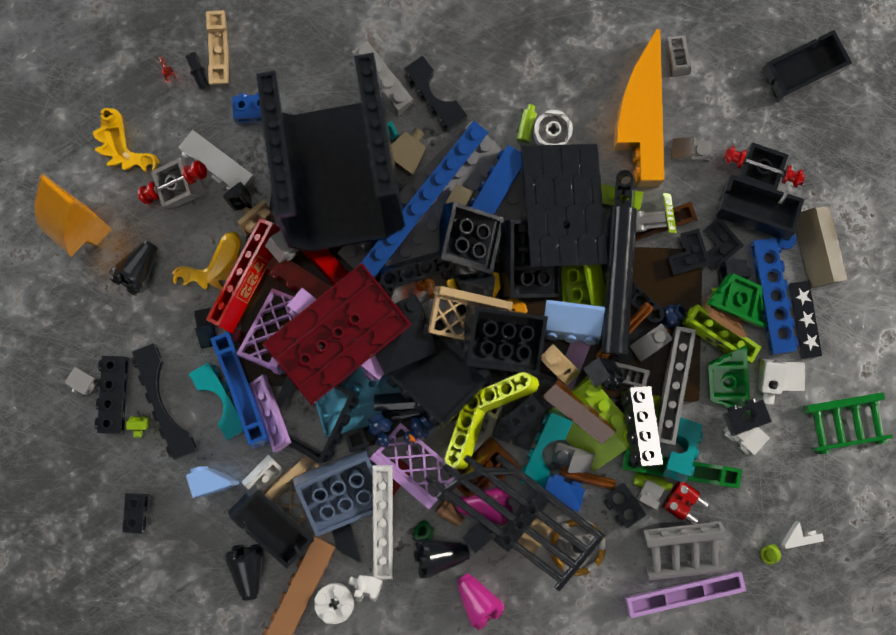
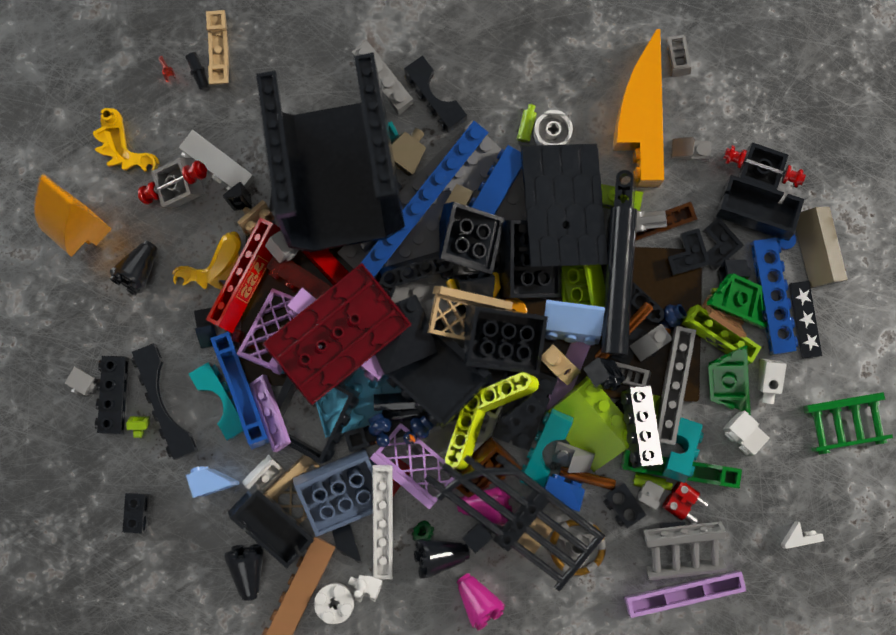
(246, 108): blue brick -> none
(426, 285): clear orange arm -> none
(449, 513): medium nougat cone -> none
(578, 412): reddish brown slope -> none
(669, 213): lime sticker -> none
(758, 413): black brick -> none
(771, 554): lime tile -> none
(794, 376): white sticker -> none
(807, 65): black piece -> none

